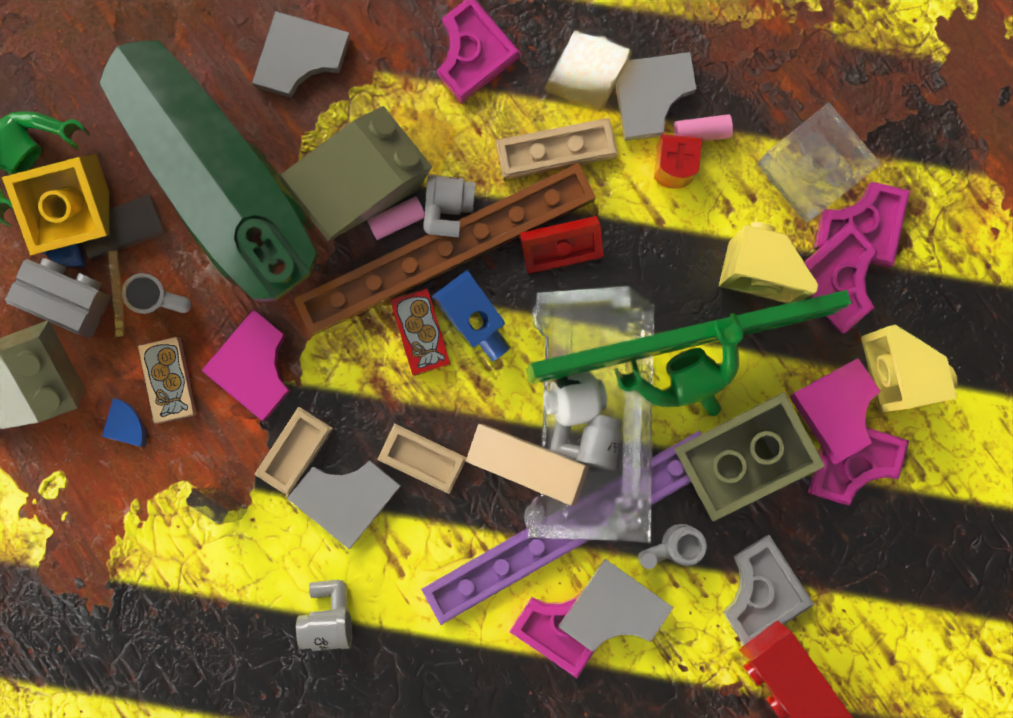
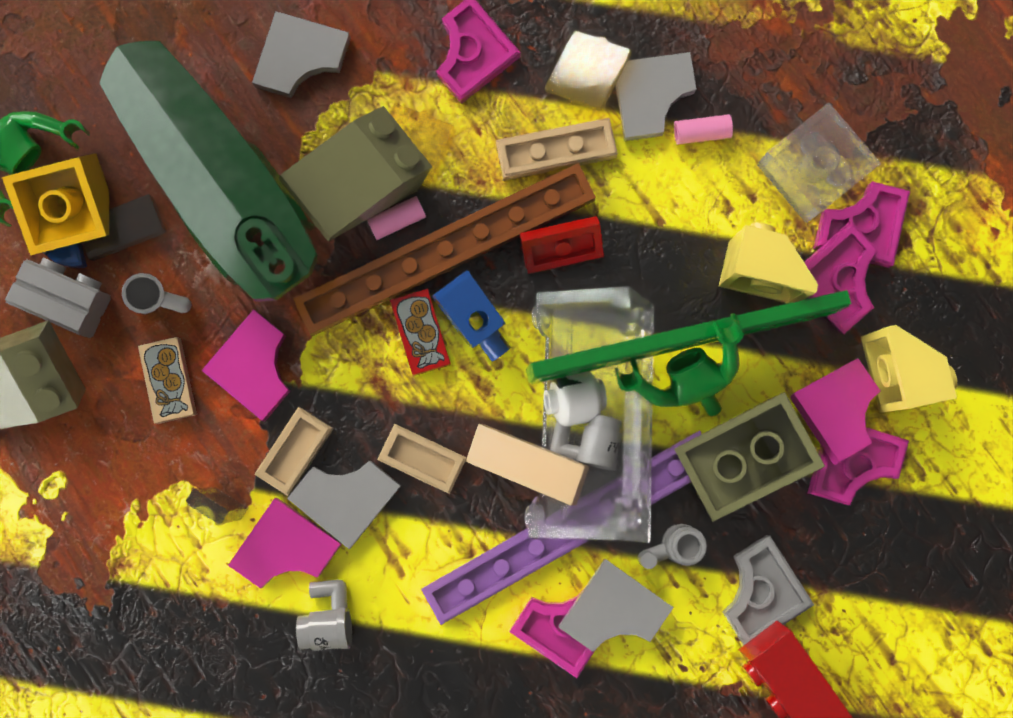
(116, 293): clear yellow piece -> none
(124, 424): blue tile -> none
(283, 543): none -> dark pink tile
(446, 196): light grey piece -> none
(677, 160): red piece -> none

